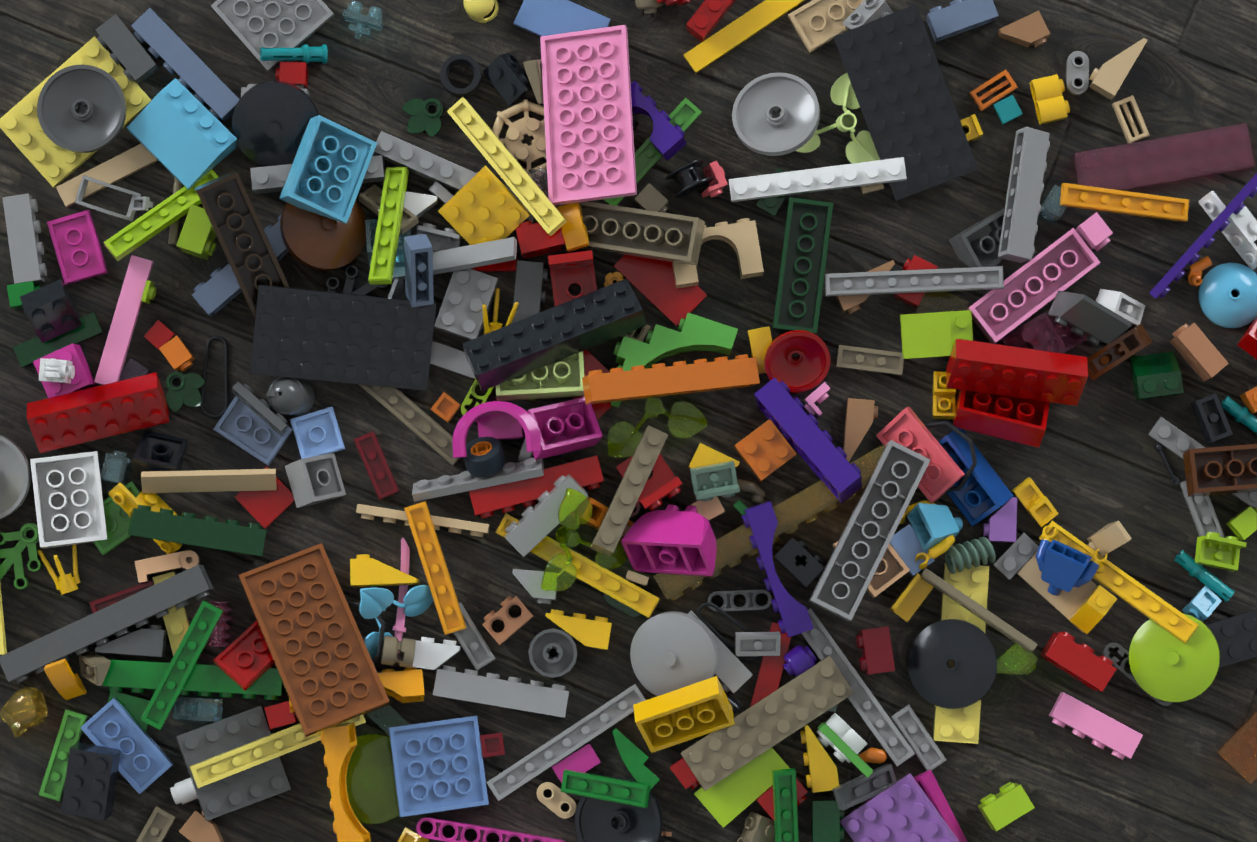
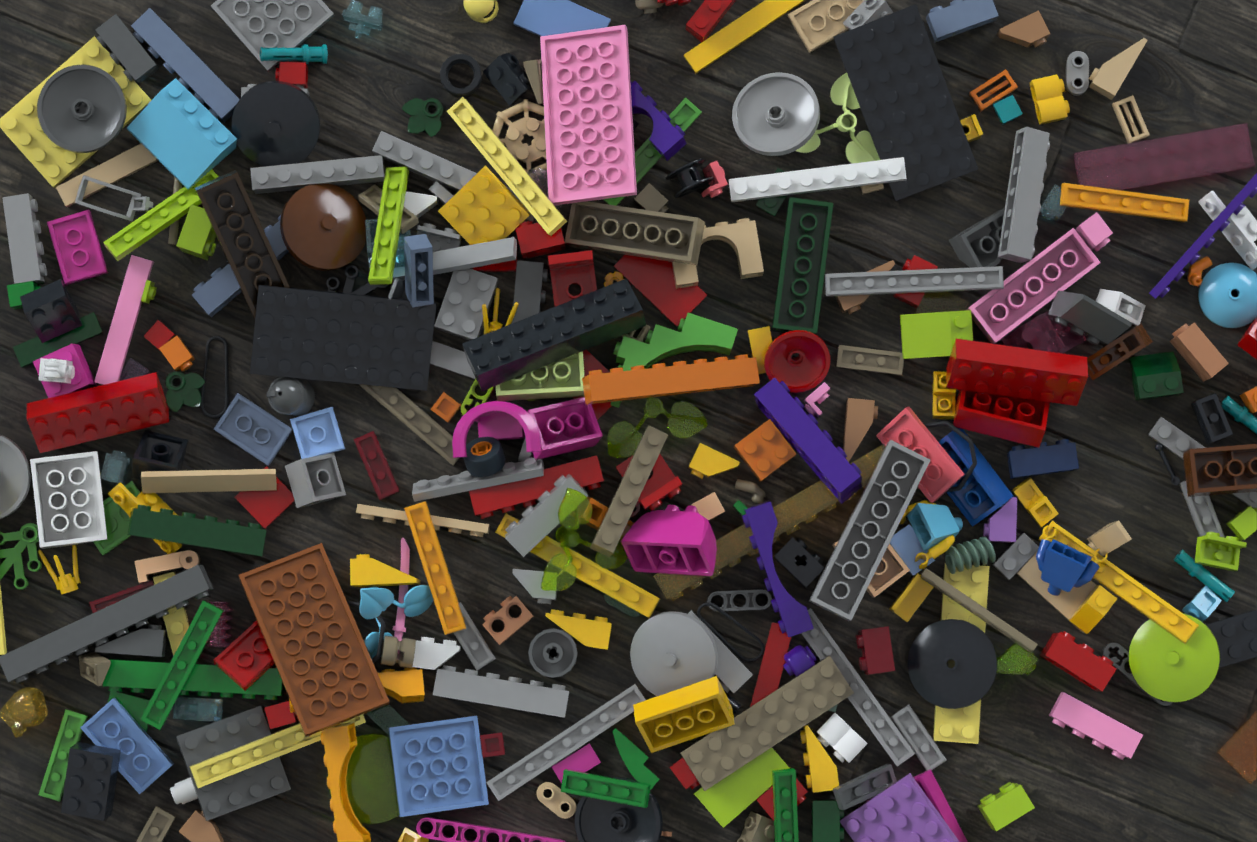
(63, 679): light orange slope -> none
(260, 408): dark grey plate -> none
(328, 169): medium azure slope -> none
(573, 230): light orange slope -> none
(637, 578): tan tile -> none
(714, 481): sand green bracket -> none
(757, 643): light grey plate -> none
(845, 749): bright green tile -> none
(874, 755): orange arm -> none
(1042, 460): none -> dark blue brick

